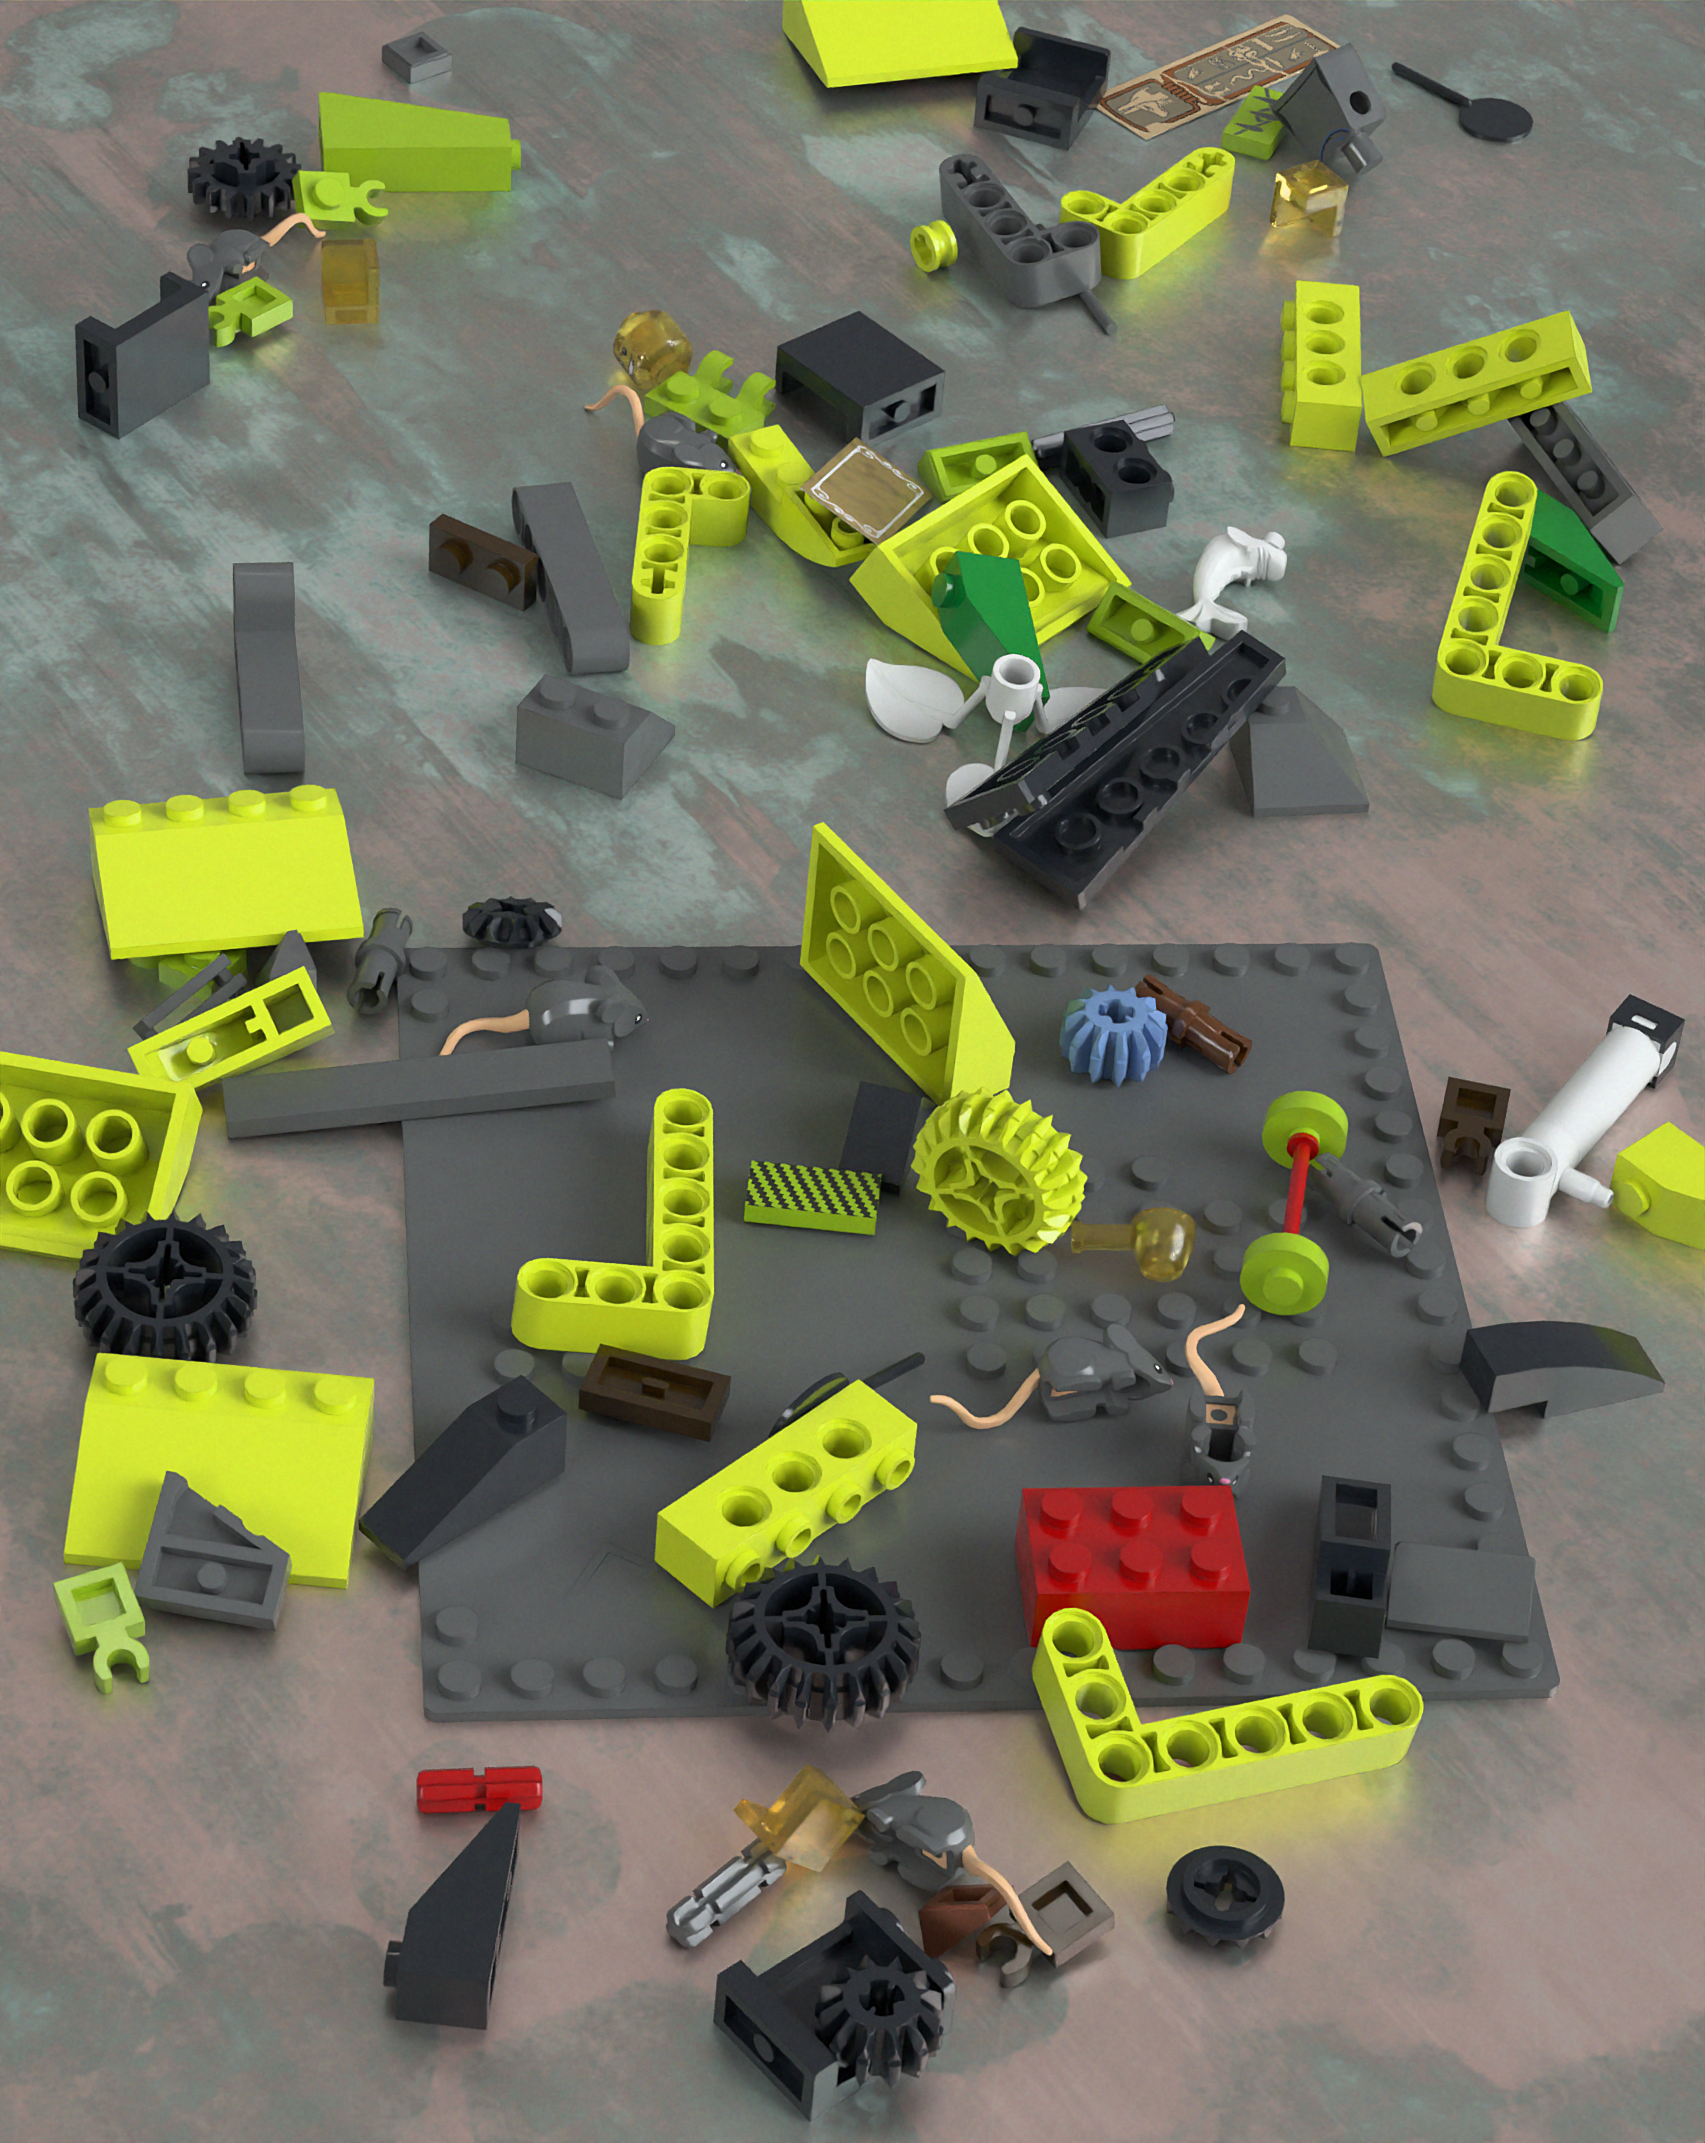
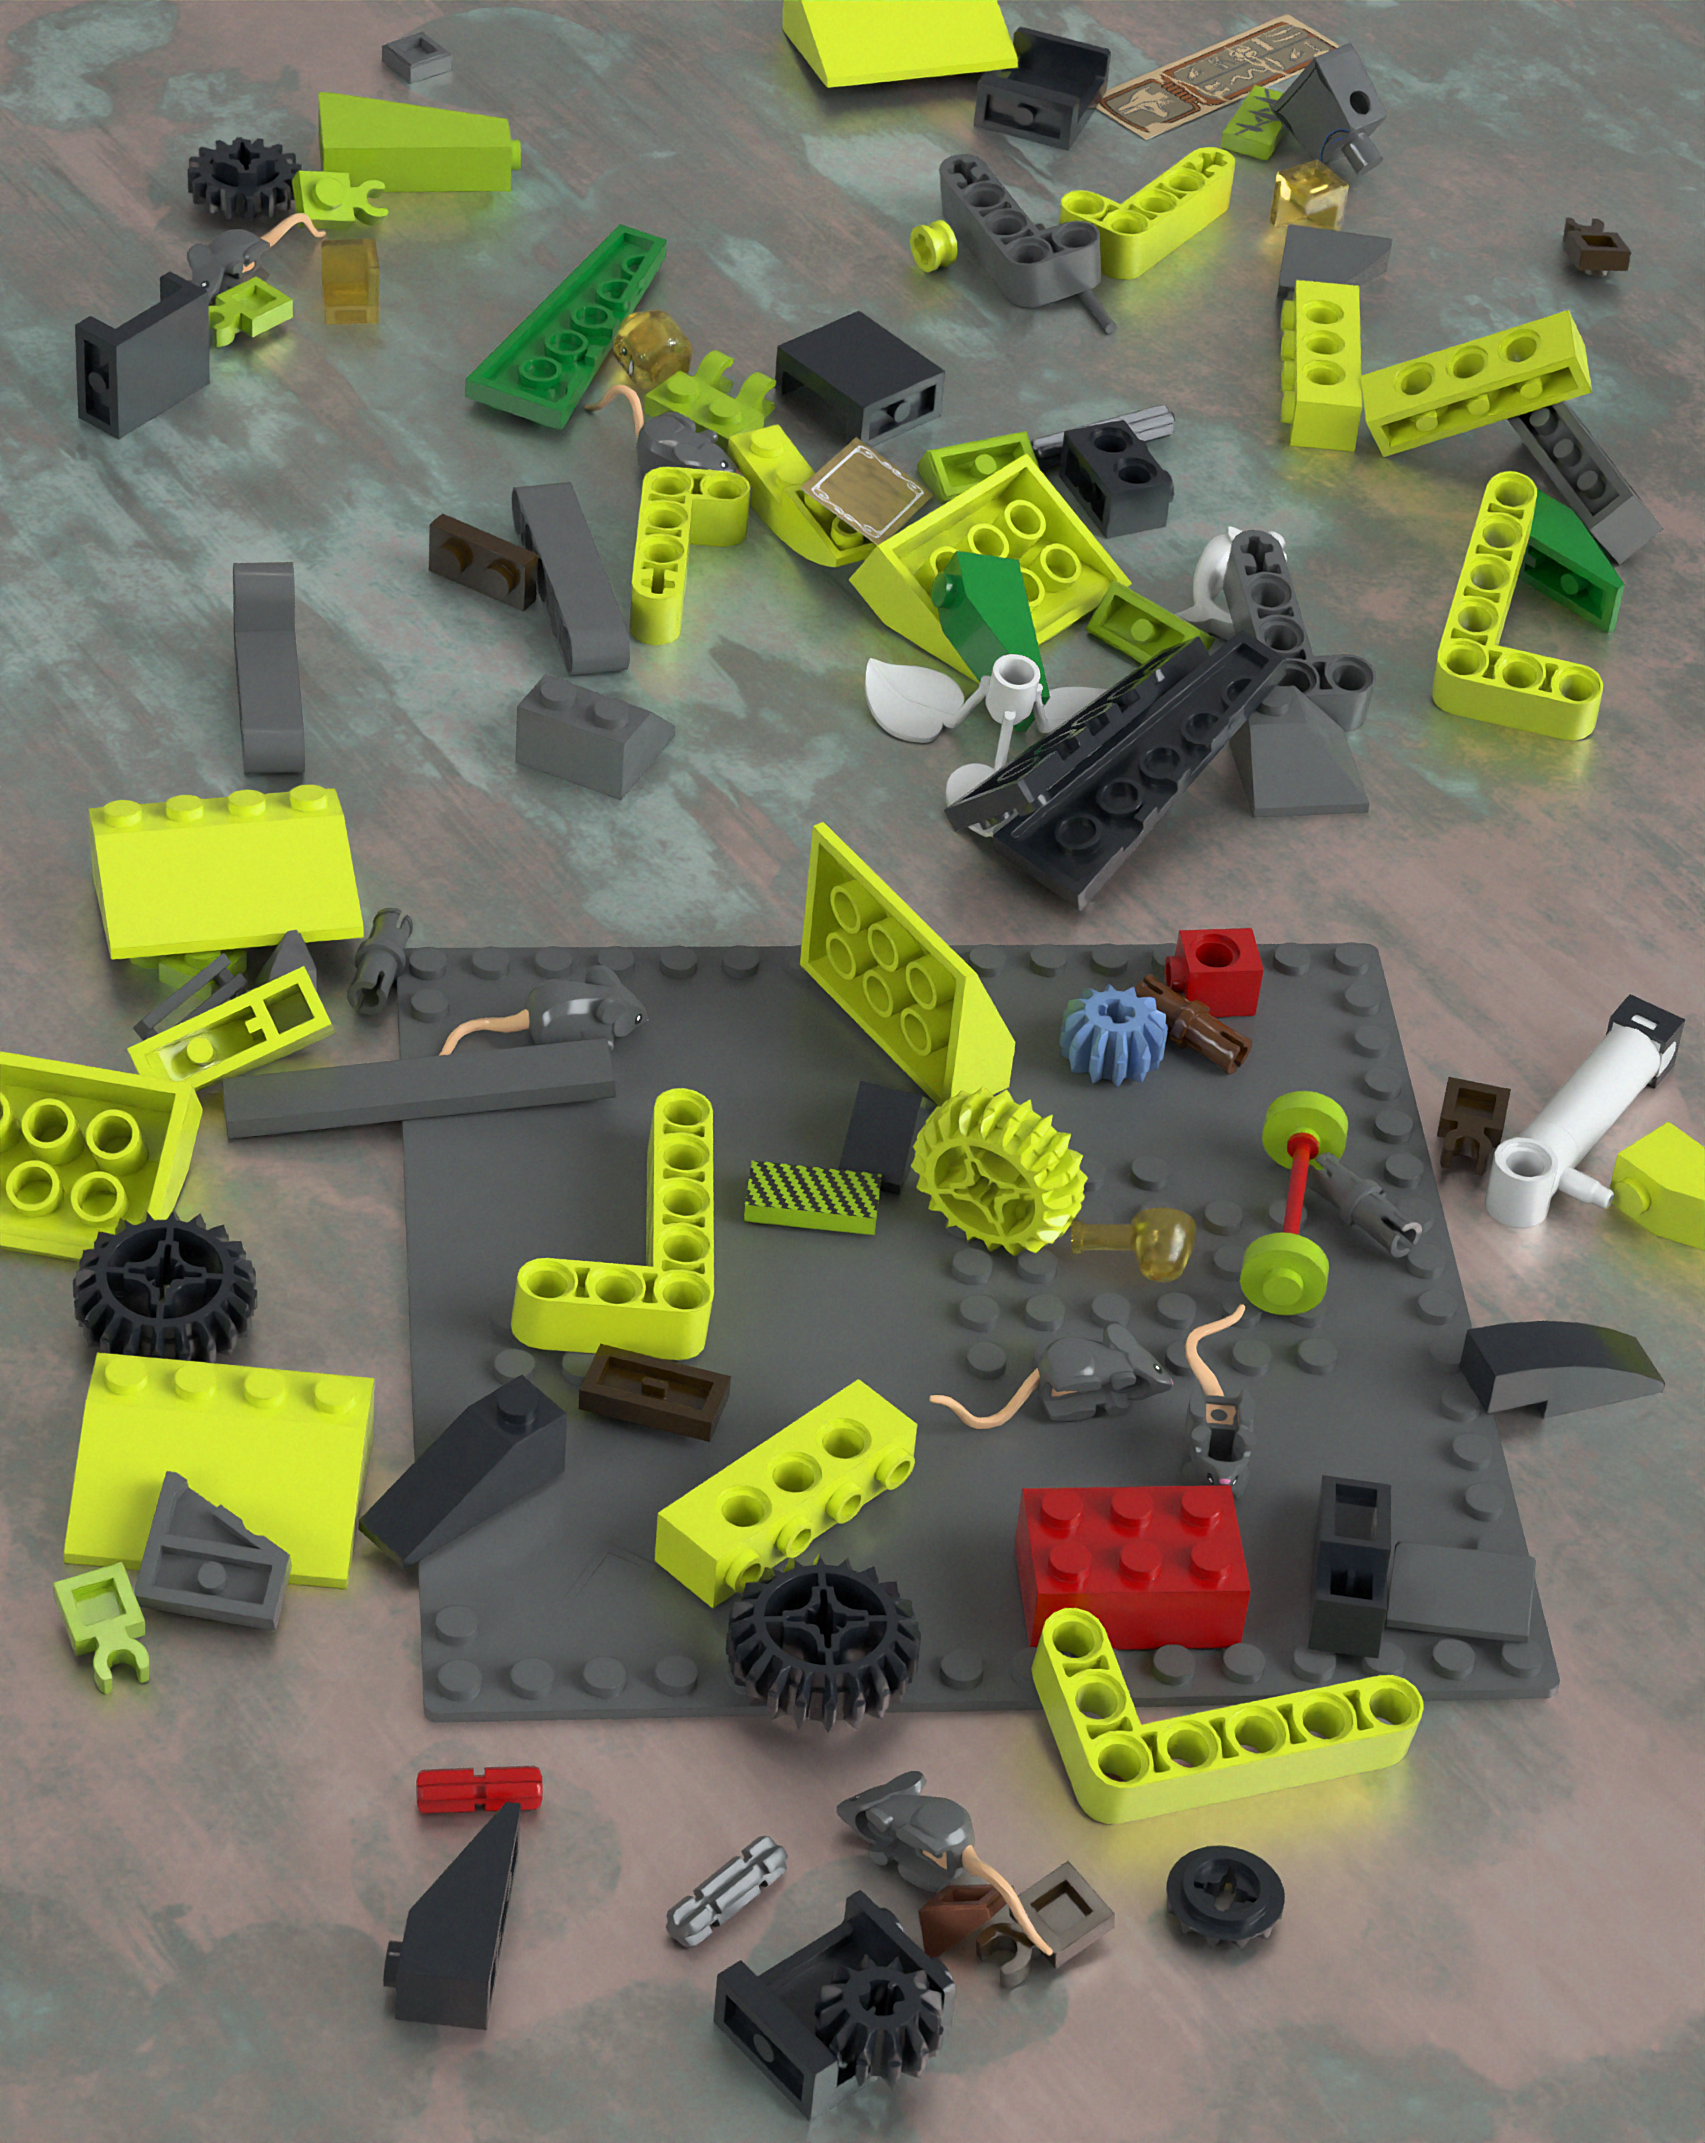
(512, 923): black gear -> none
(563, 342): none -> green wing
(805, 1821): clear yellow panel -> none
(836, 1382): black piece -> none
(1217, 969): none -> red brick
(1267, 608): none -> dark grey beam
(1330, 258): none -> dark grey slope
(1484, 117): black piece -> none
(1595, 250): none -> dark brown plate

